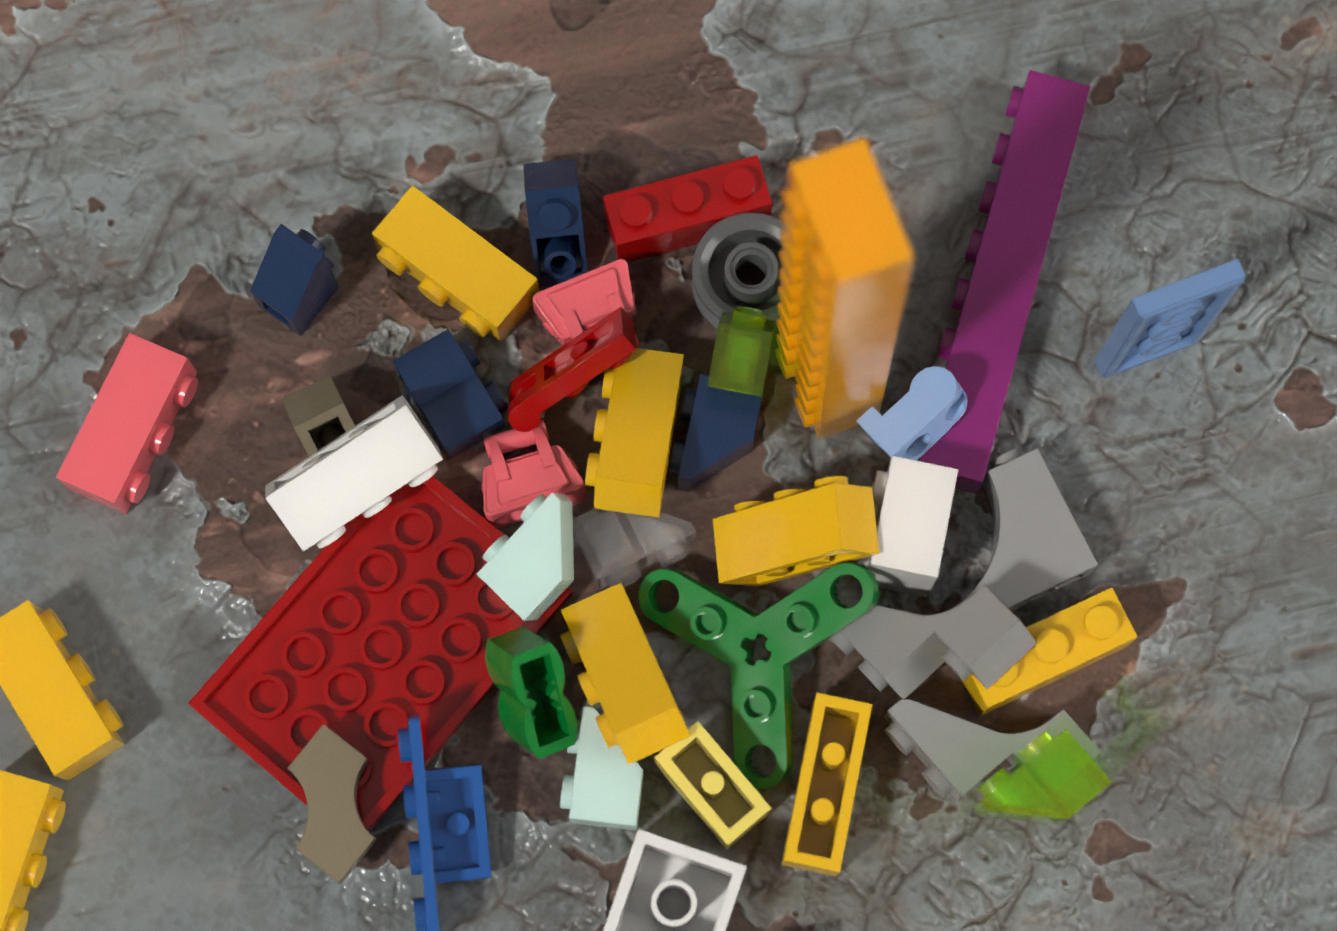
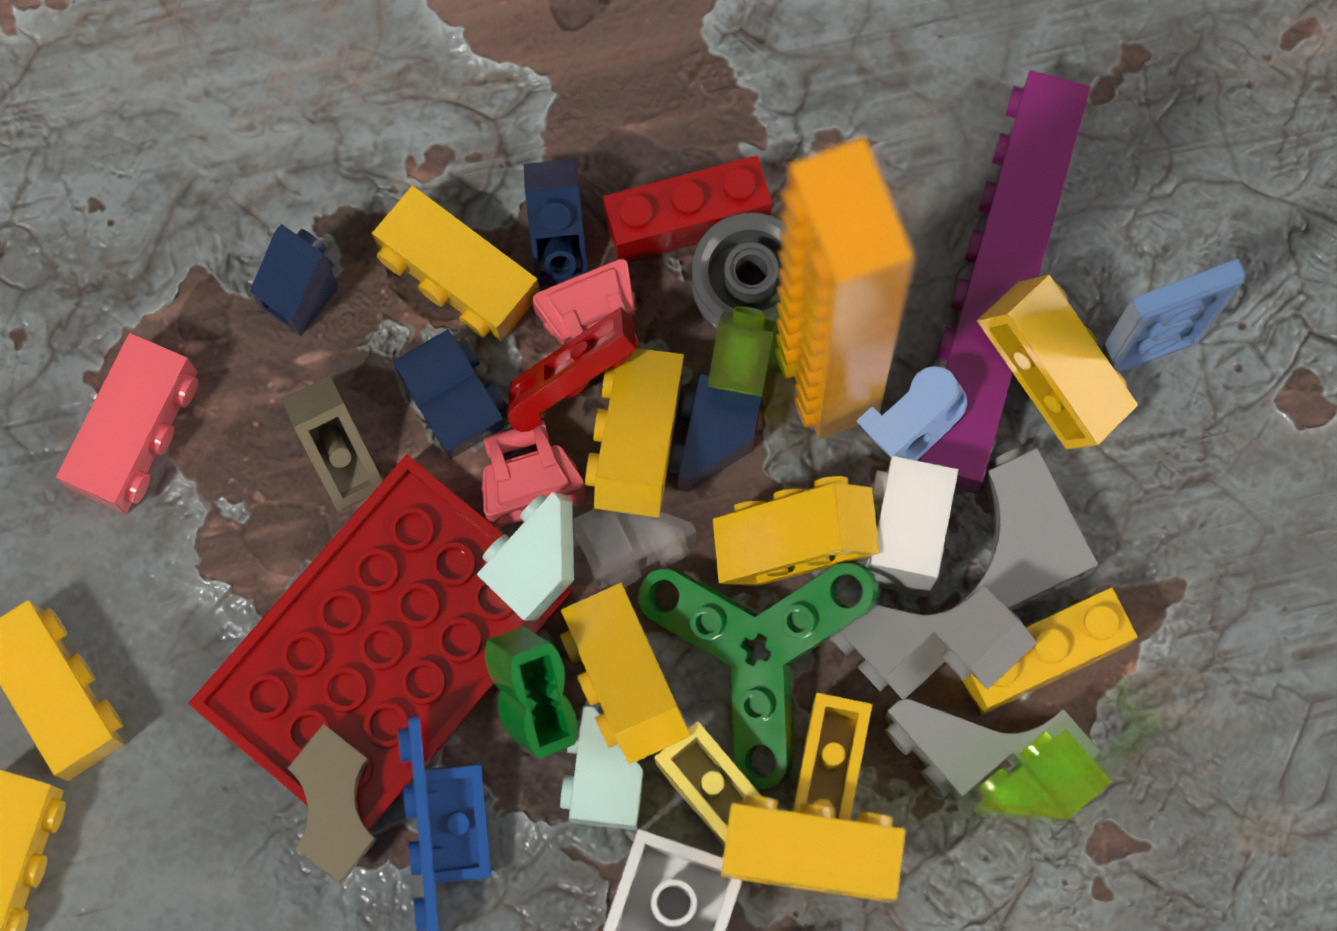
(354, 475): white brick -> none
(813, 850): none -> yellow brick
(1058, 362): none -> yellow brick

